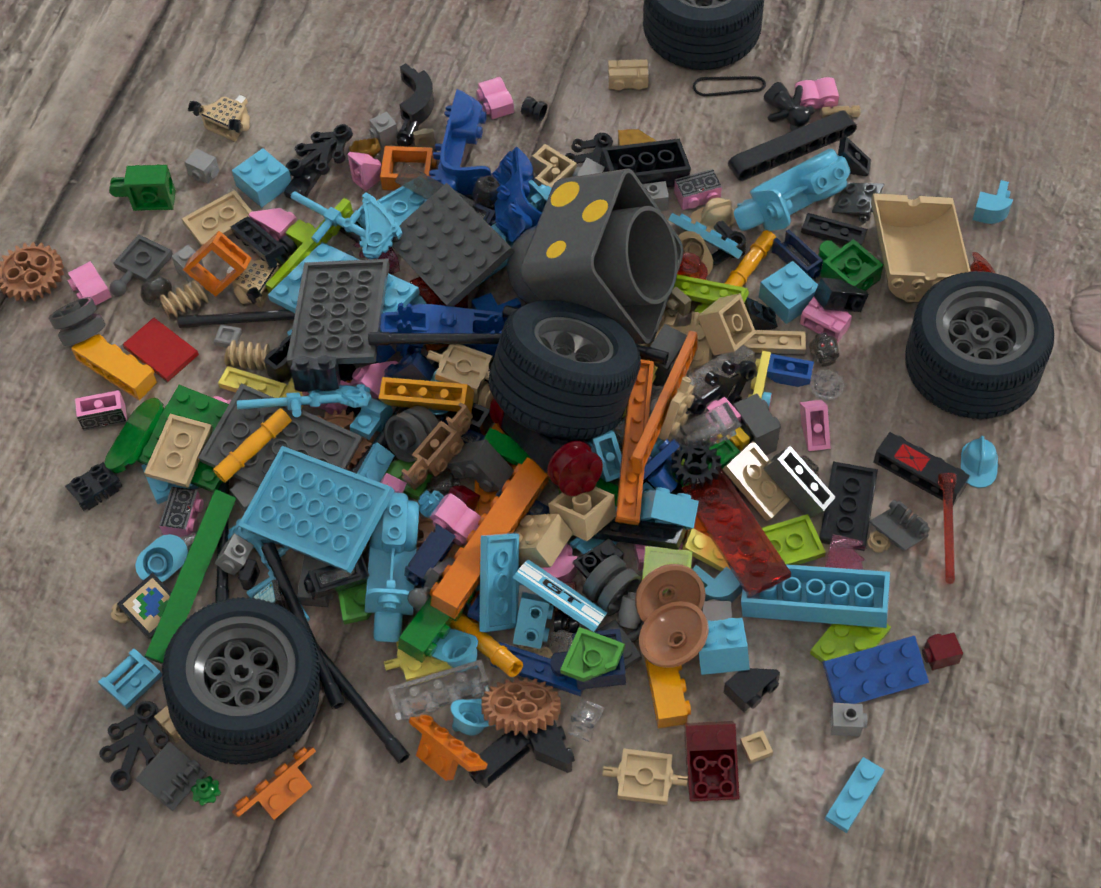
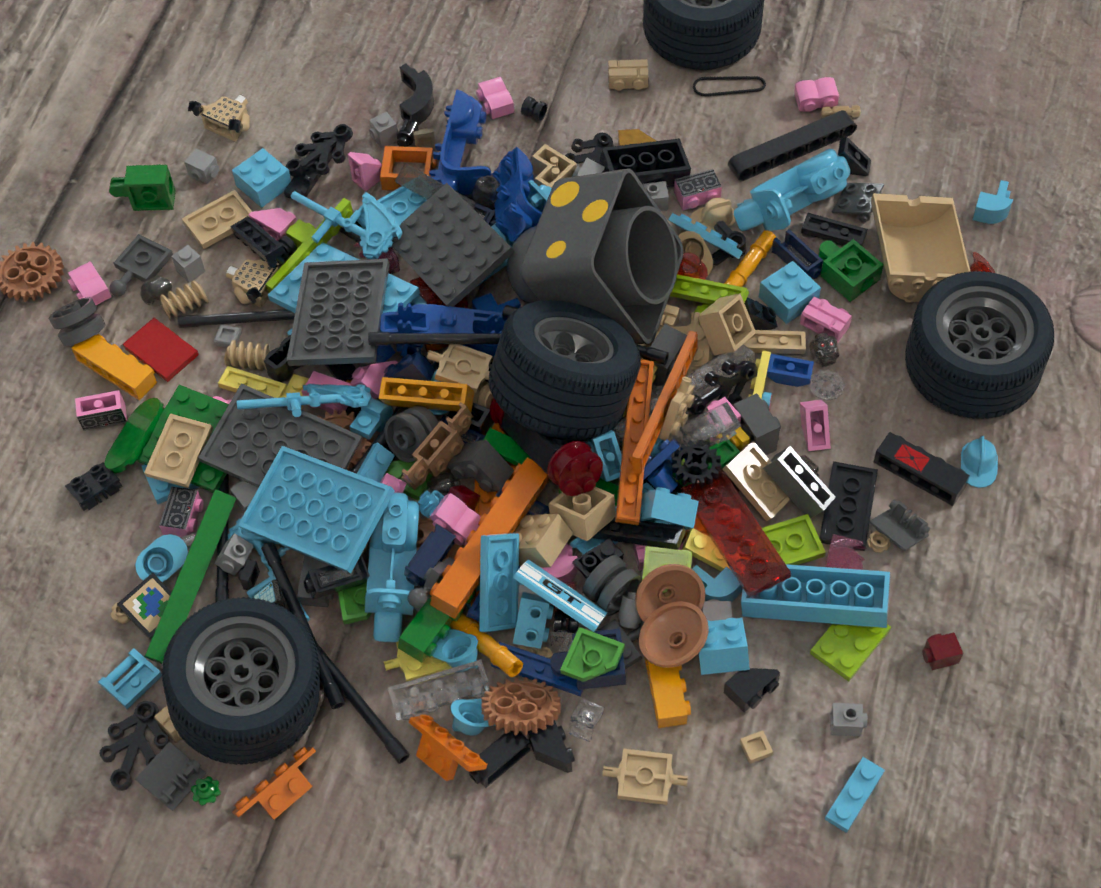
(220, 245): orange window -> none
(252, 445): light orange piece -> none
(315, 374): black brick -> none
(366, 146): pearl gold hair -> none
(678, 303): dark tan tile -> none
(711, 760): dark red slope -> none
(789, 107): black piece -> none
(840, 295): black slope -> none
(875, 671): blue plate -> none
(947, 482): clear red piece -> none

